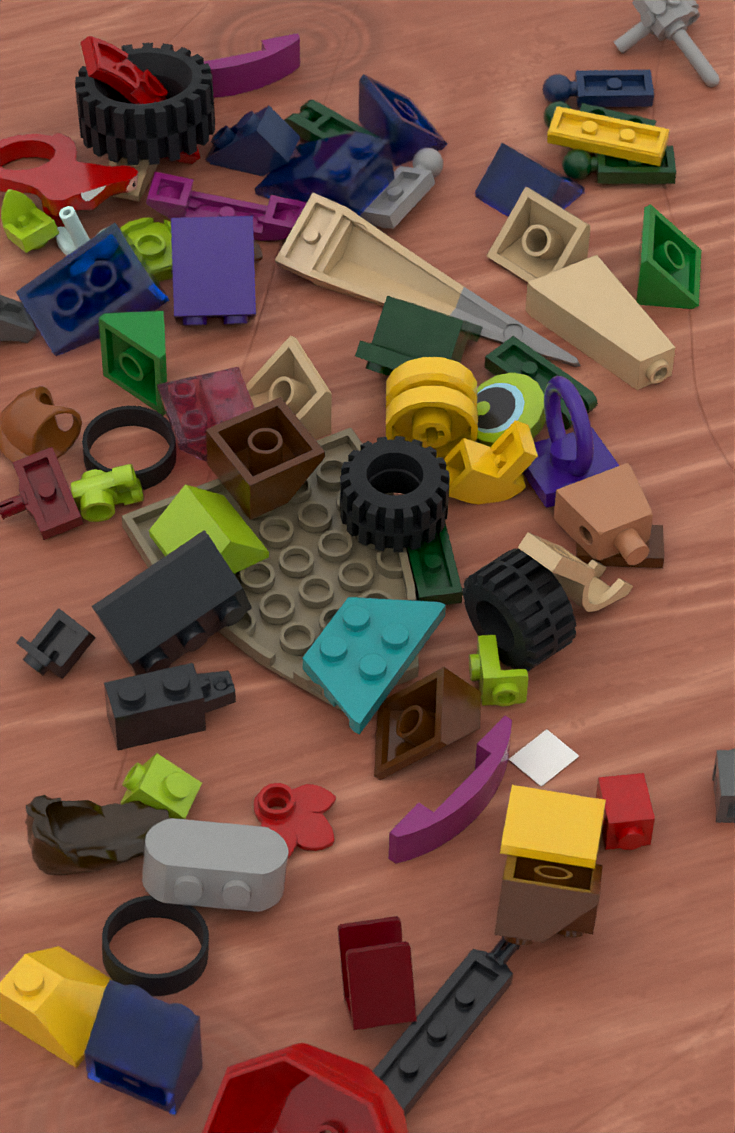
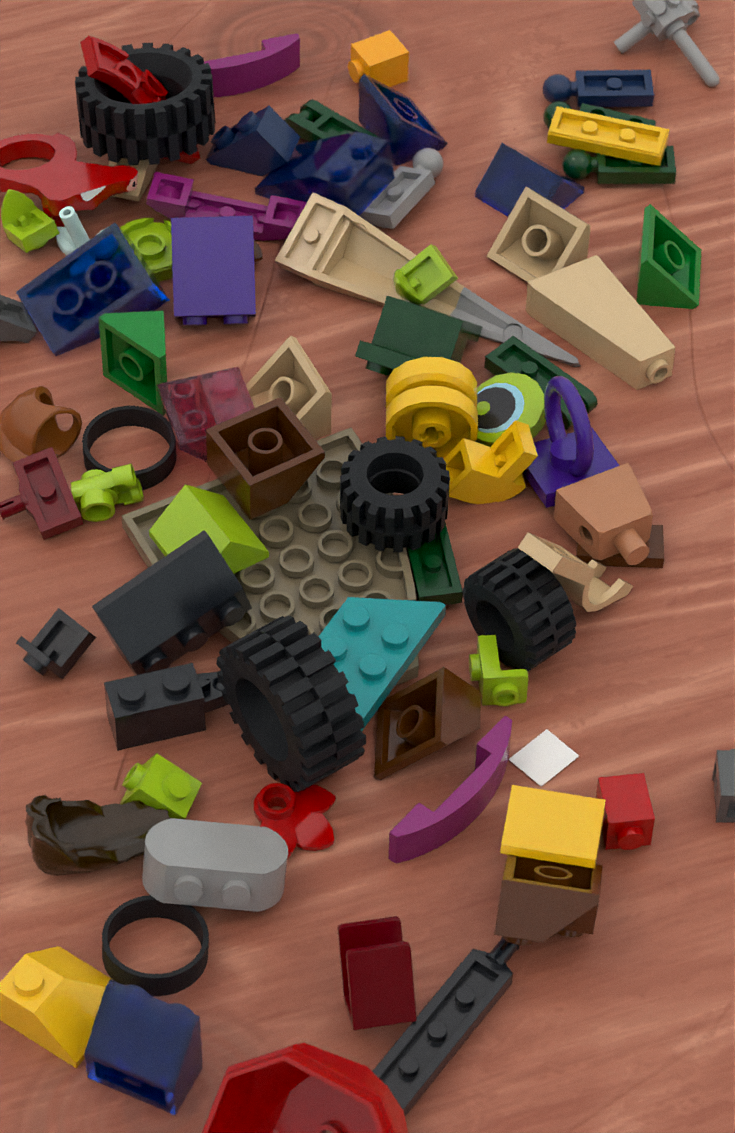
(291, 703): none -> black tyre
(380, 58): none -> light orange brick
(423, 276): none -> lime plate

